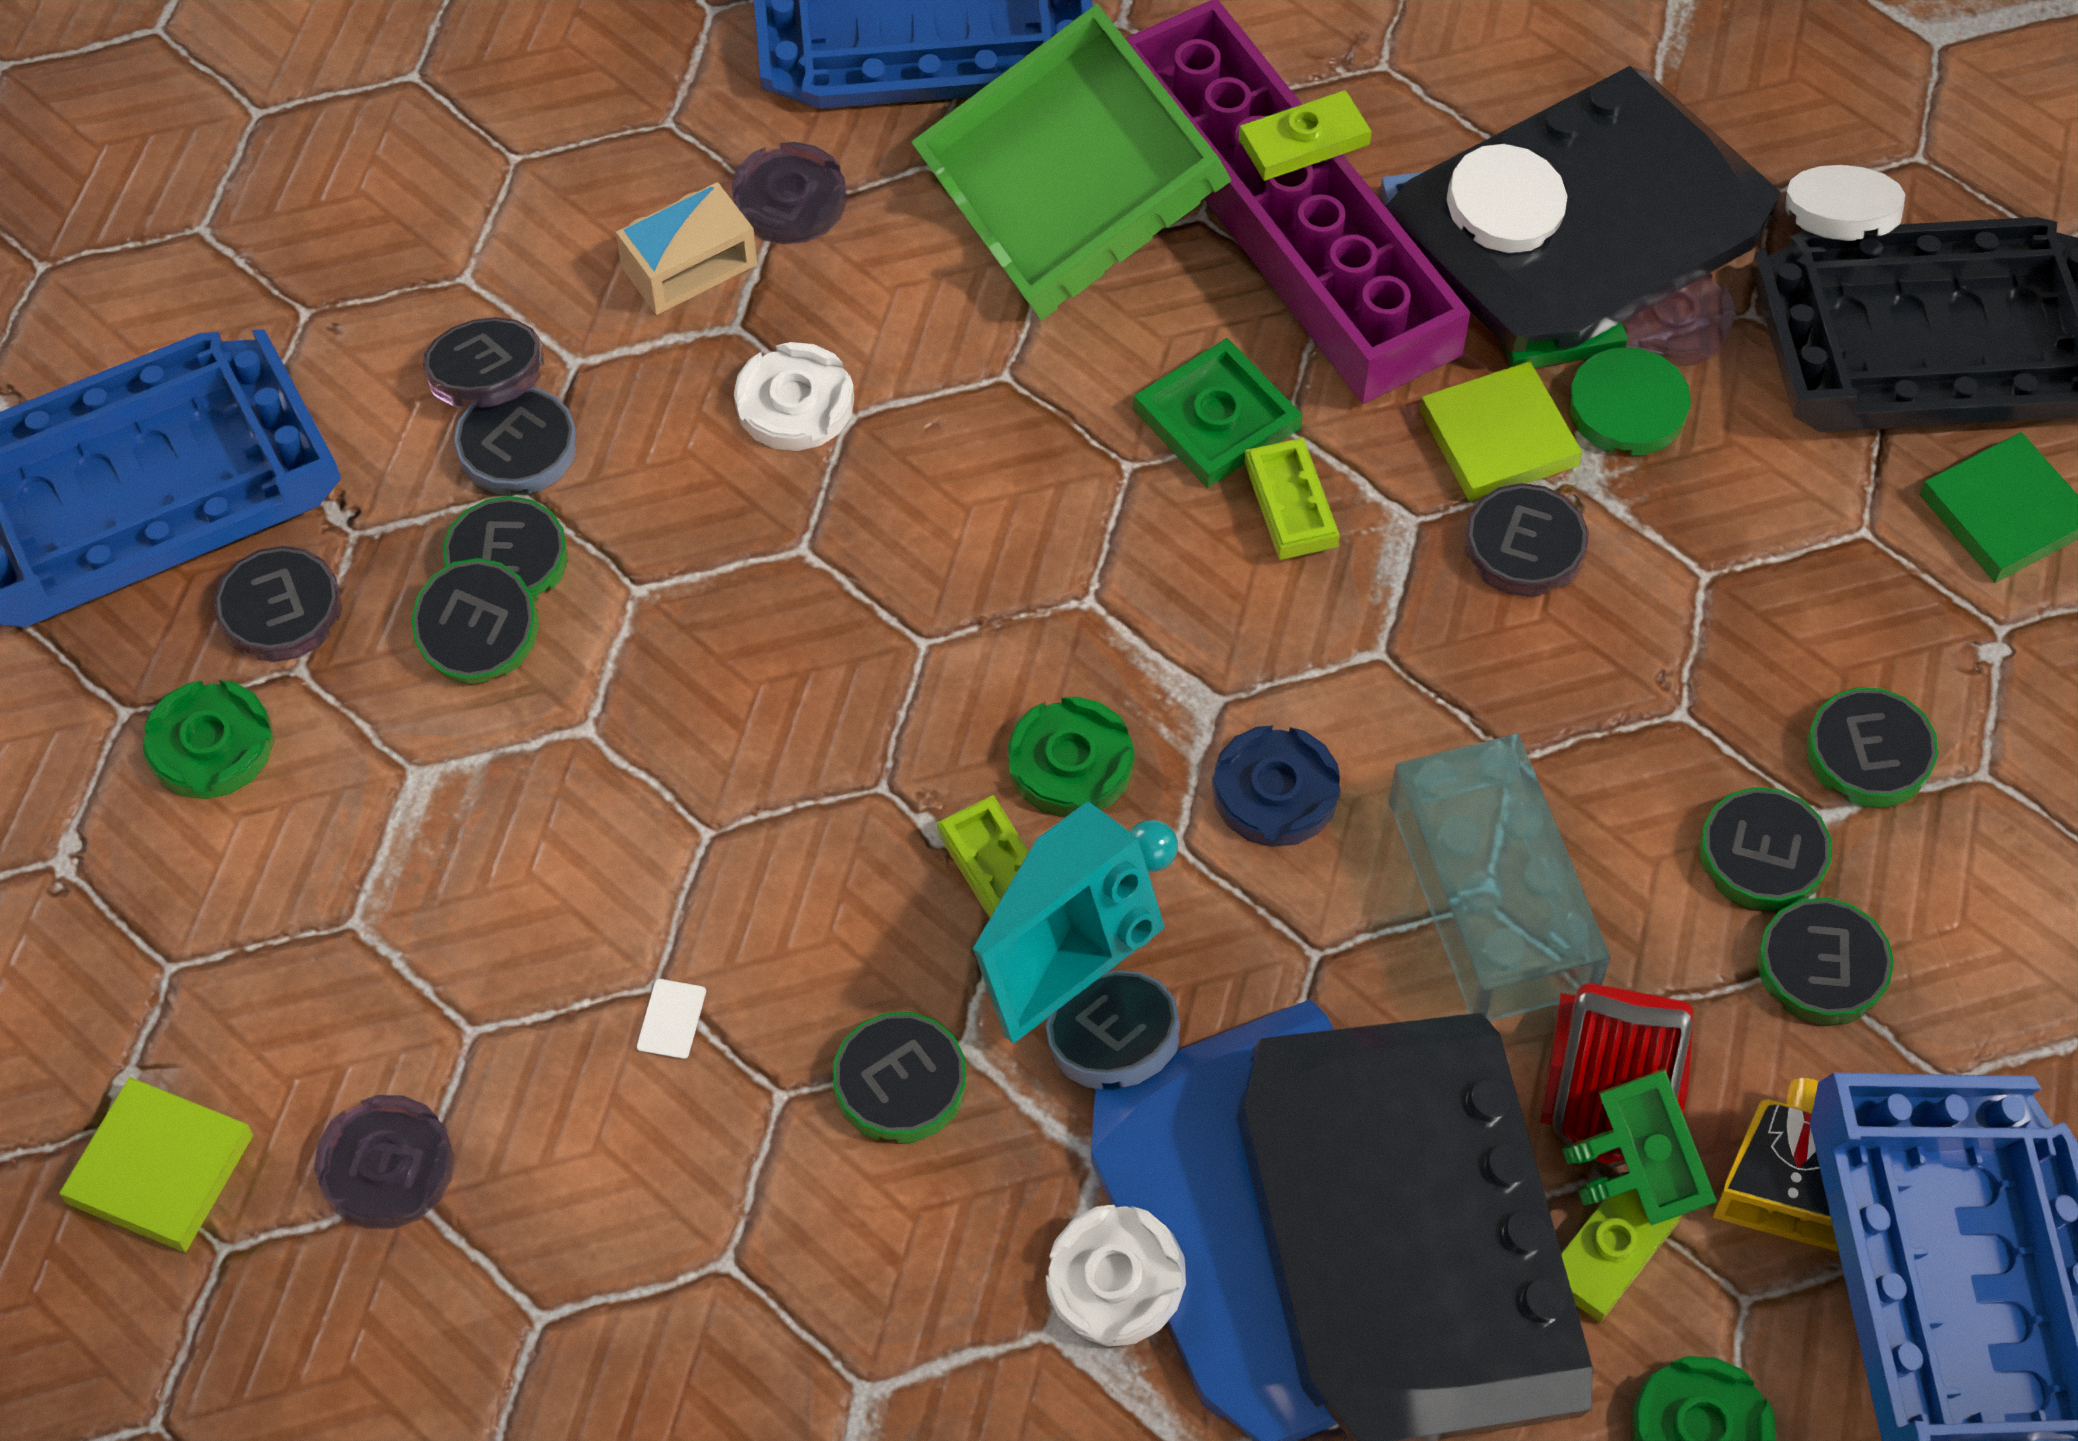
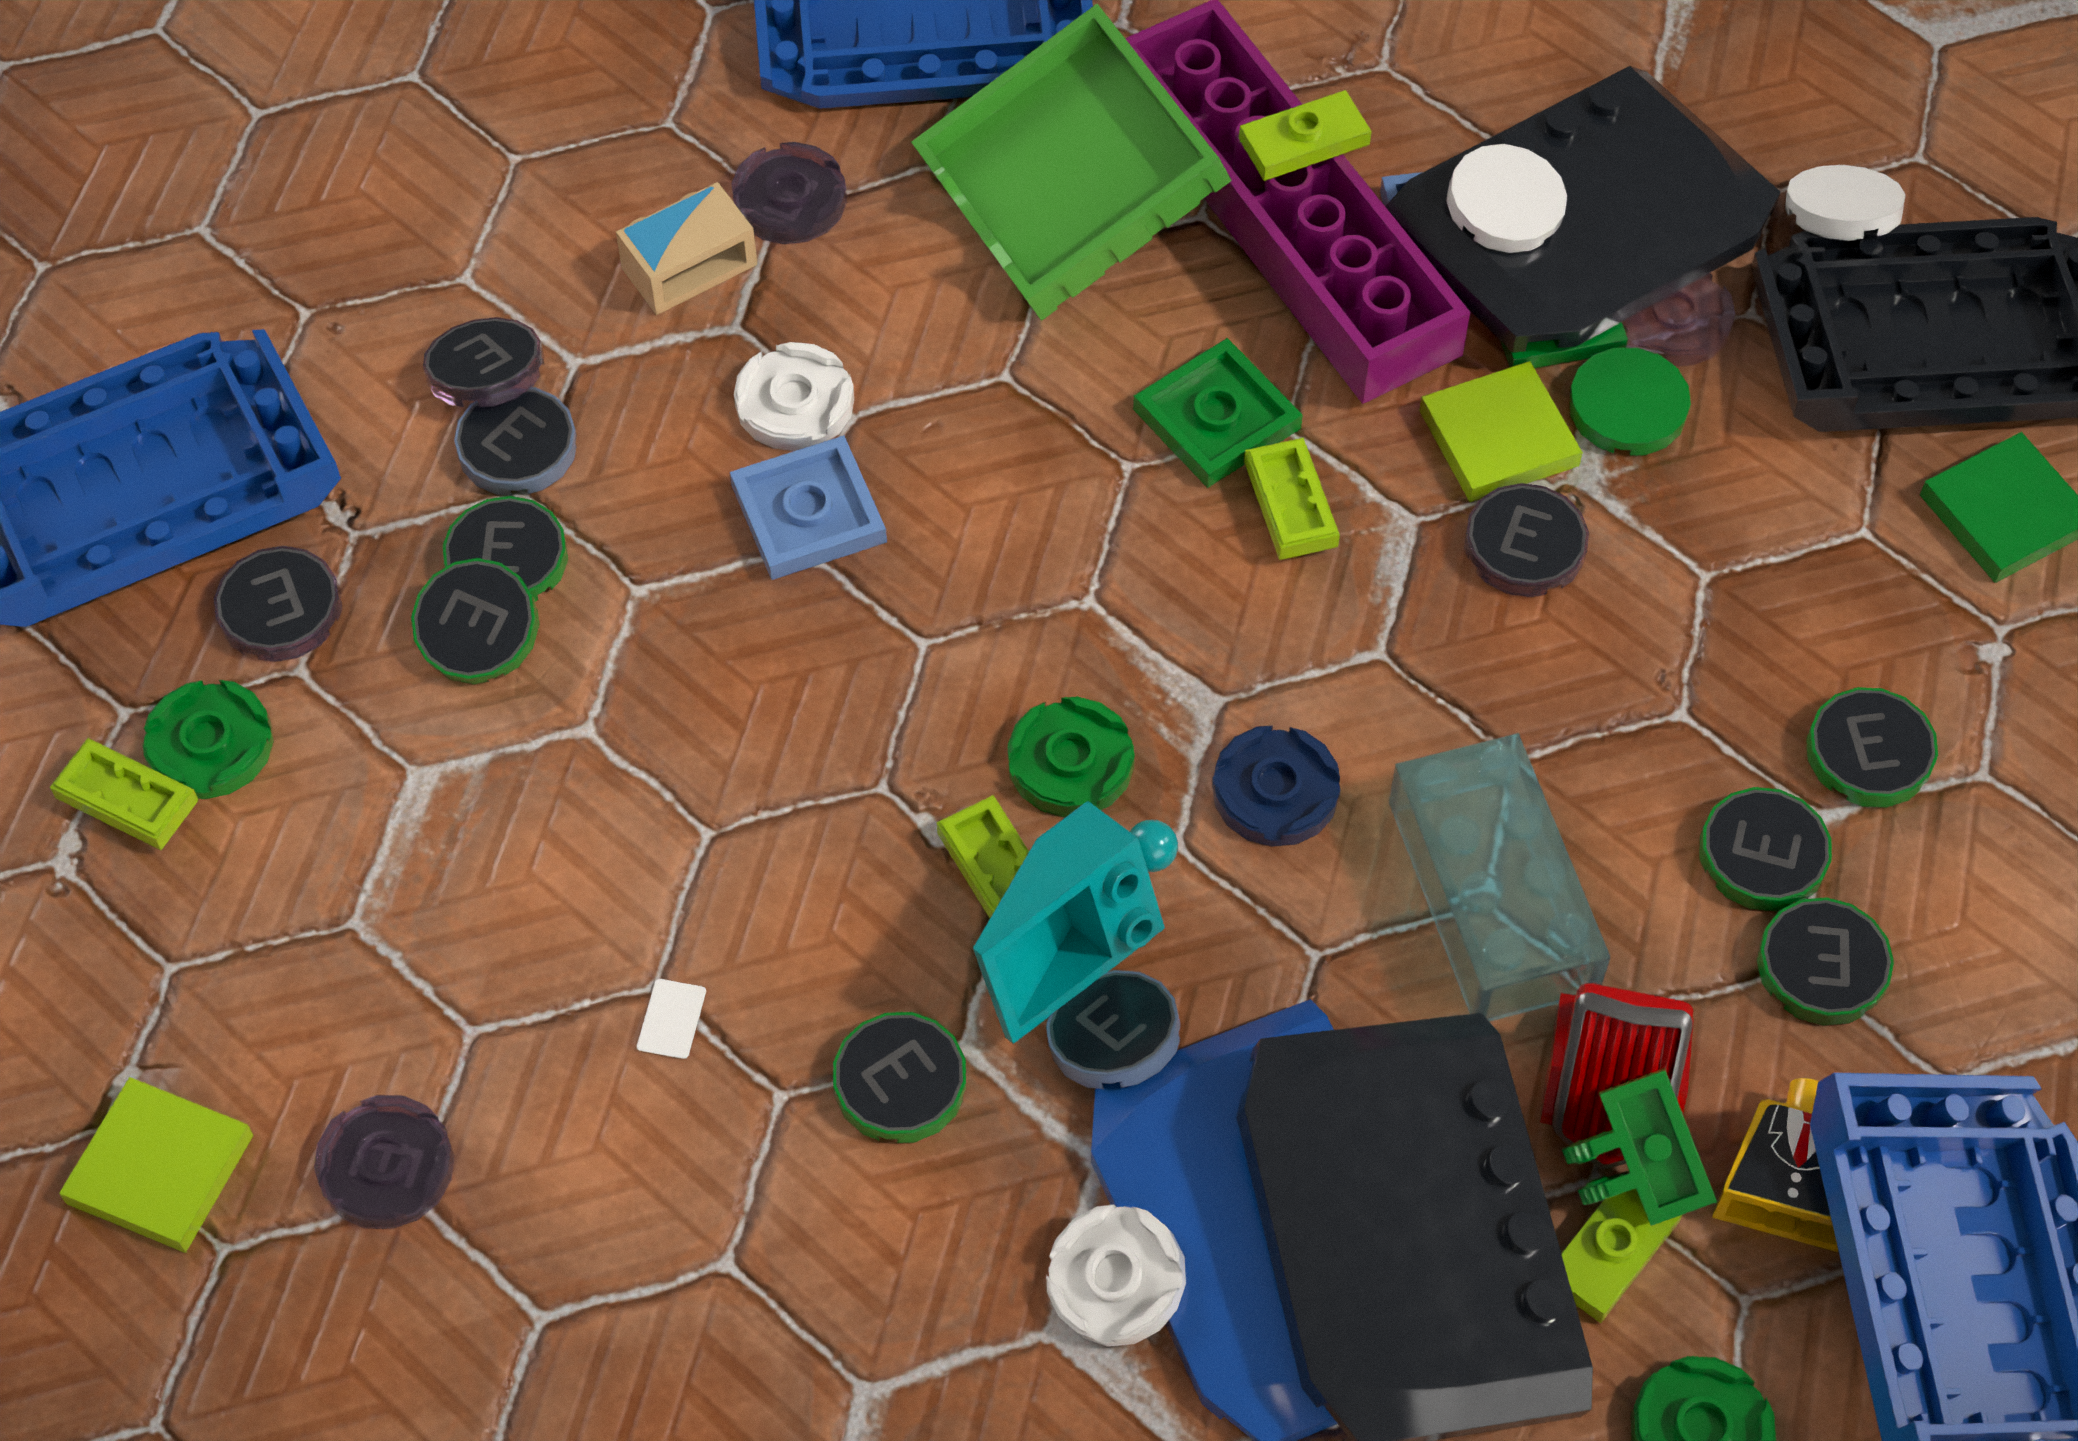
(124, 793): none -> lime plate
(808, 507): none -> medium blue tile

